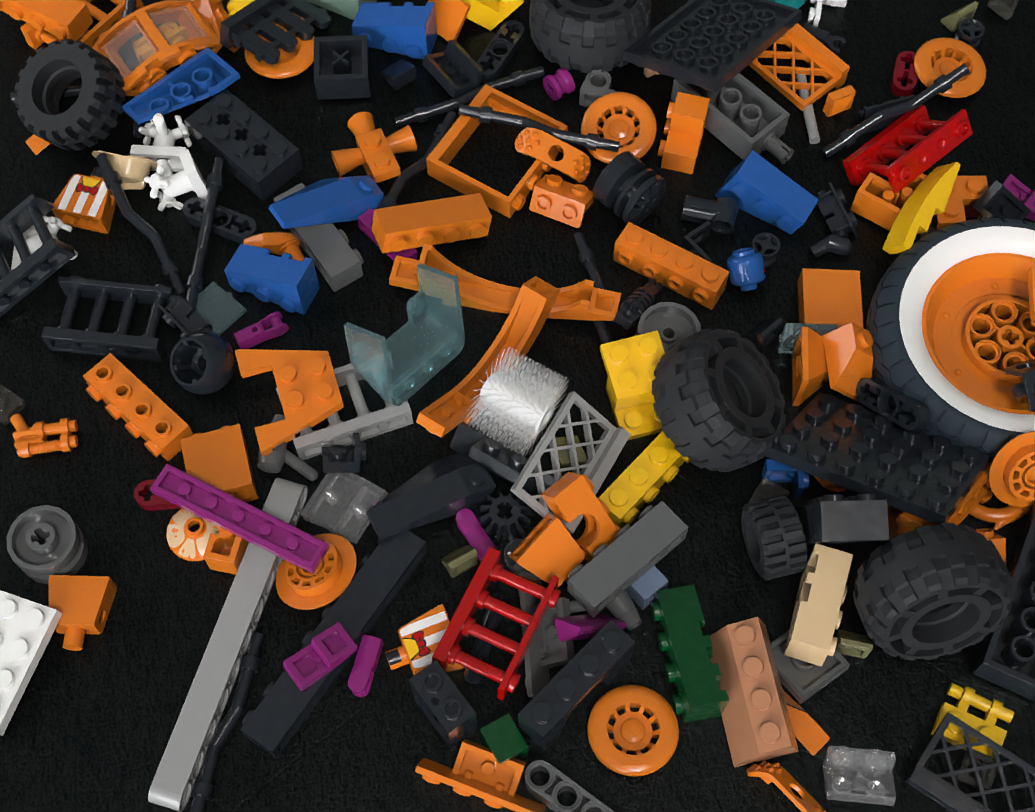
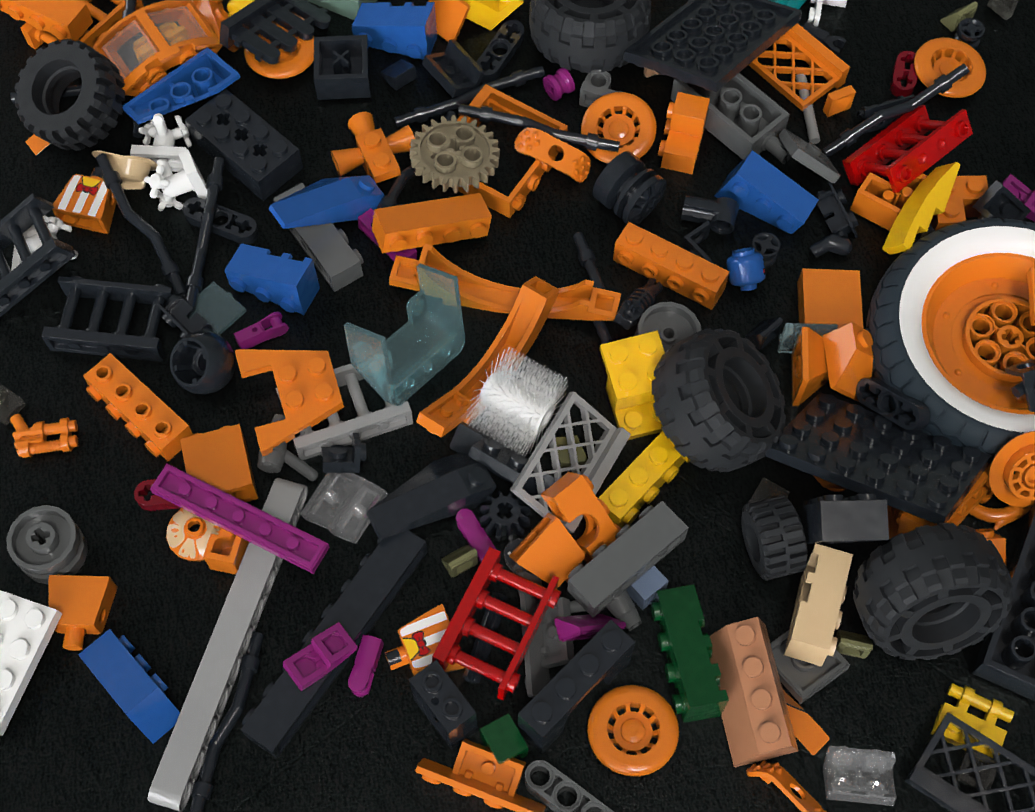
(130, 685): none -> blue wedge
(277, 243): orange arm -> none
(325, 584): orange wheel -> none
(454, 154): none -> dark tan gear
(561, 200): orange bracket -> none
(780, 472): blue bracket -> none
(809, 155): none -> dark grey plate

